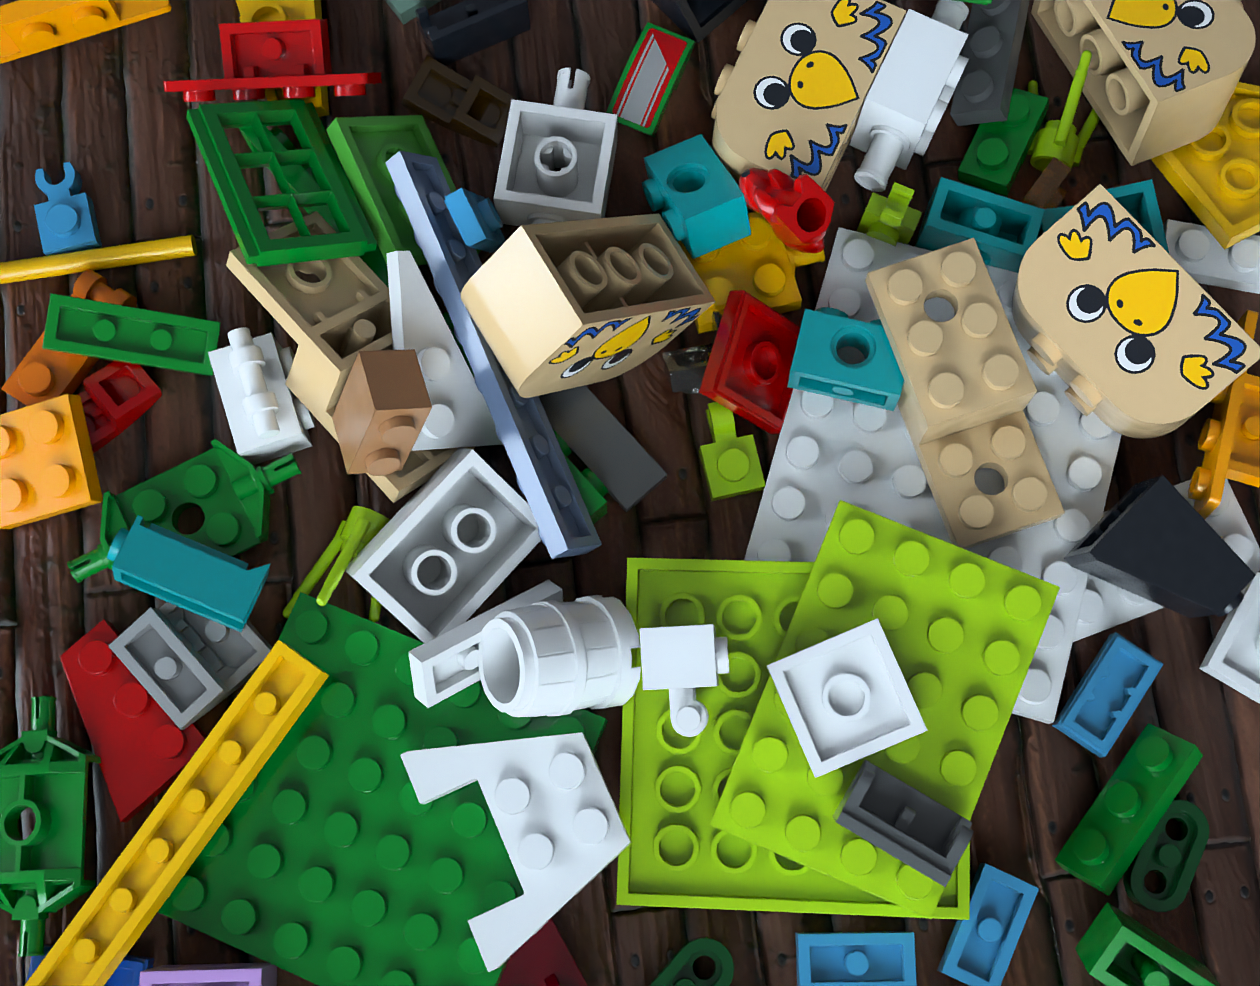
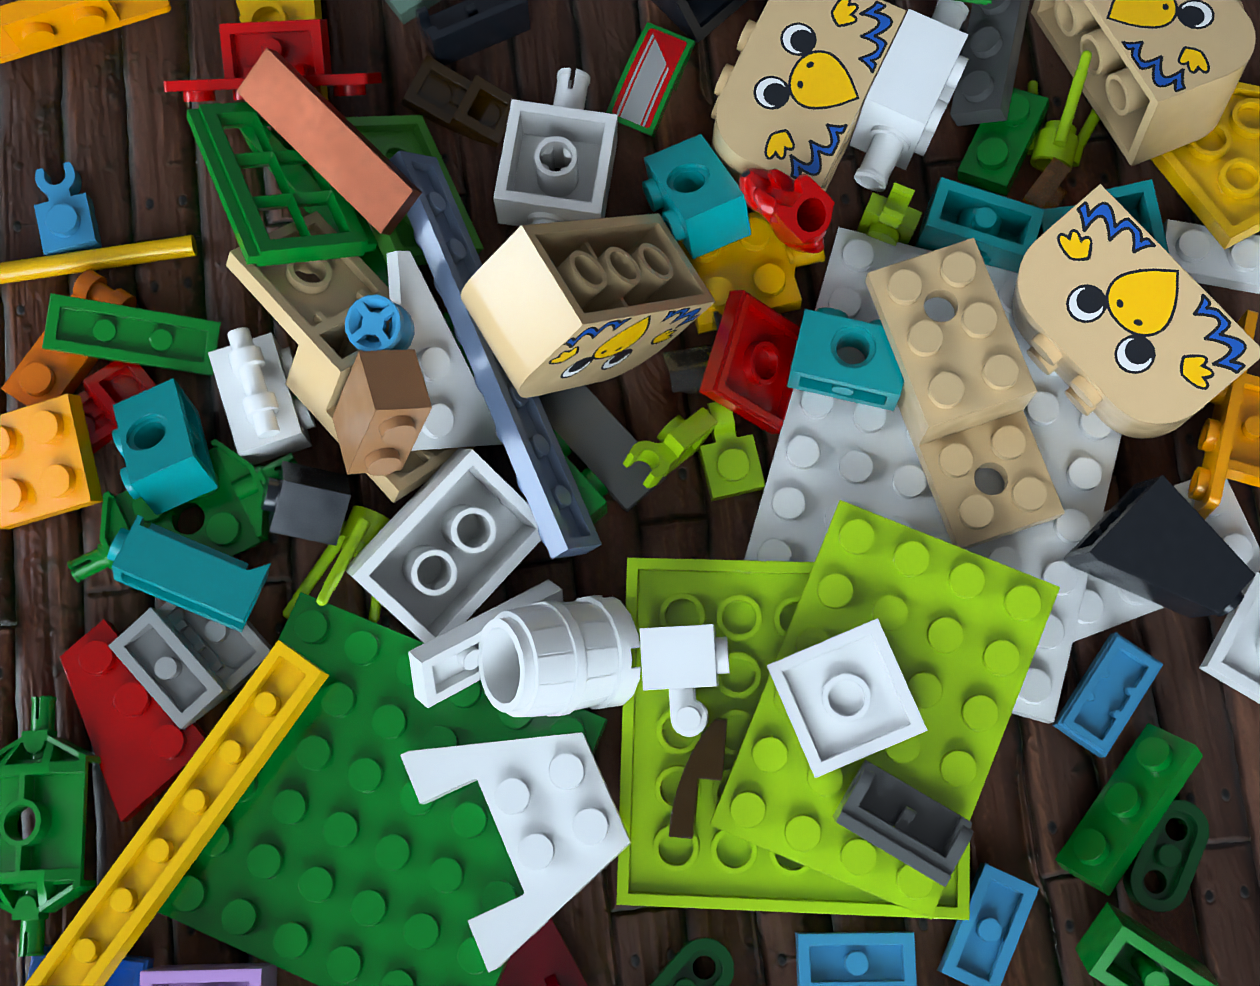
(163, 447): none -> teal brick
(306, 502): none -> black brick
(329, 142): none -> tile
(368, 319): none -> dark azure wheel
(476, 220): dark azure plate -> none
(678, 442): none -> lime plate
(704, 763): none -> dark brown slope

